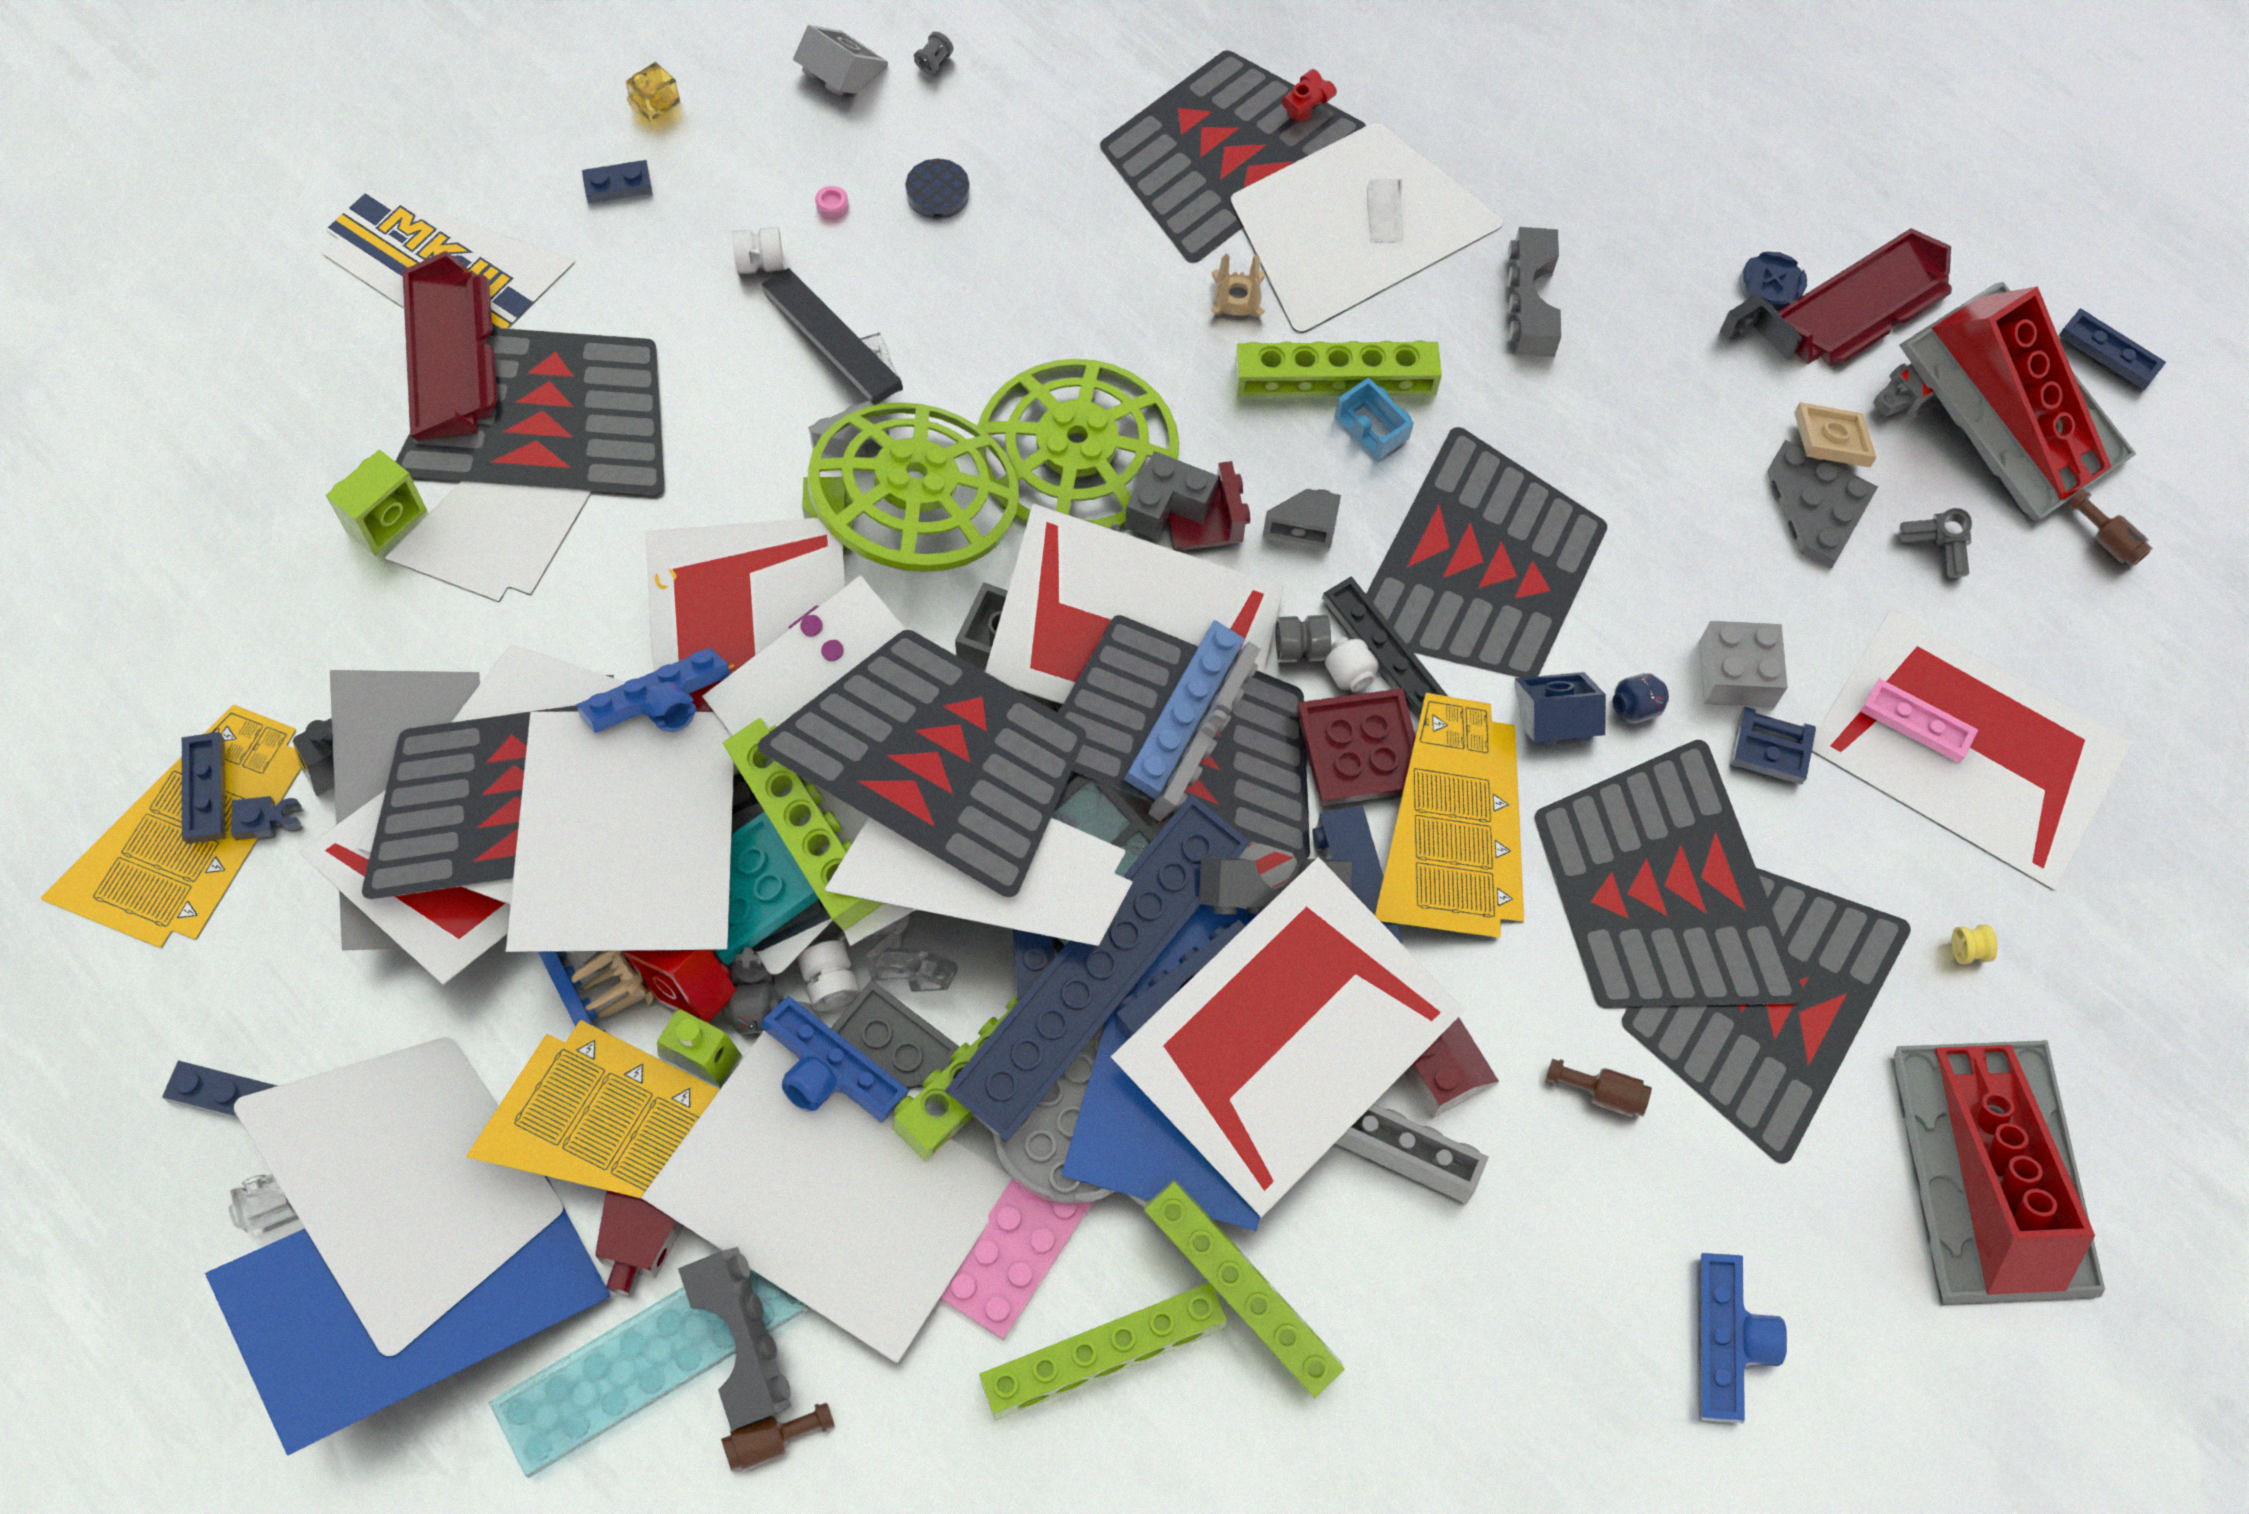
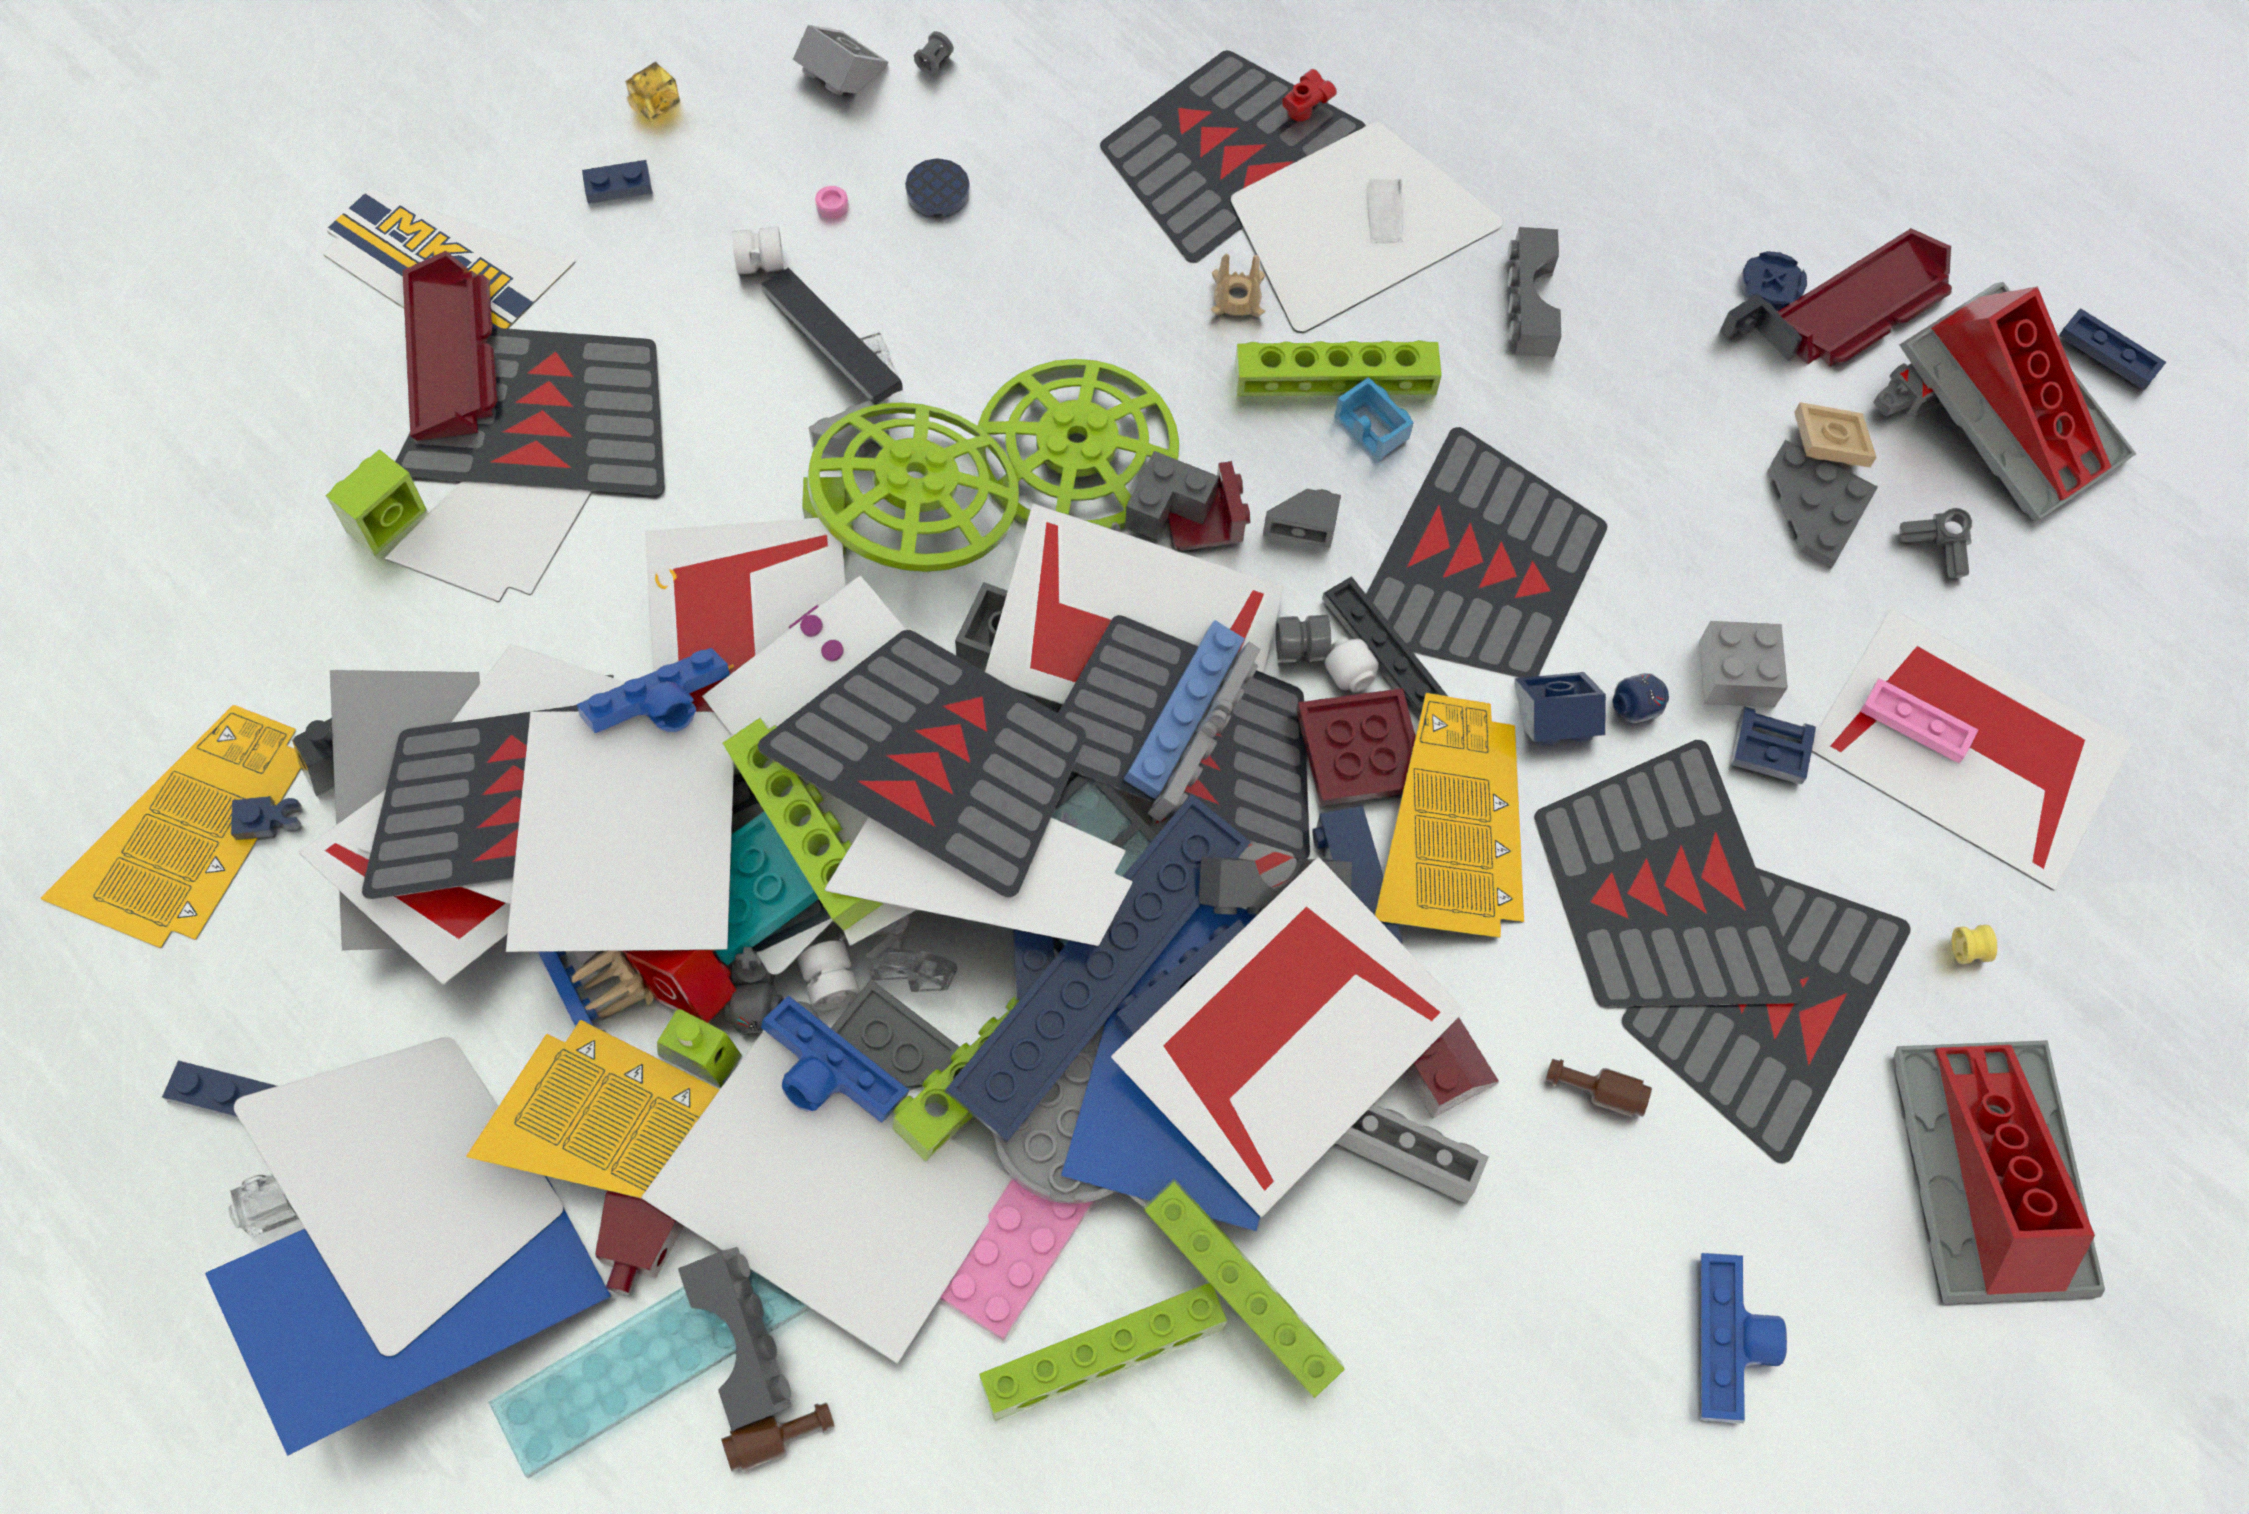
(203, 788): dark blue plate -> none
(2113, 534): reddish brown piece -> none

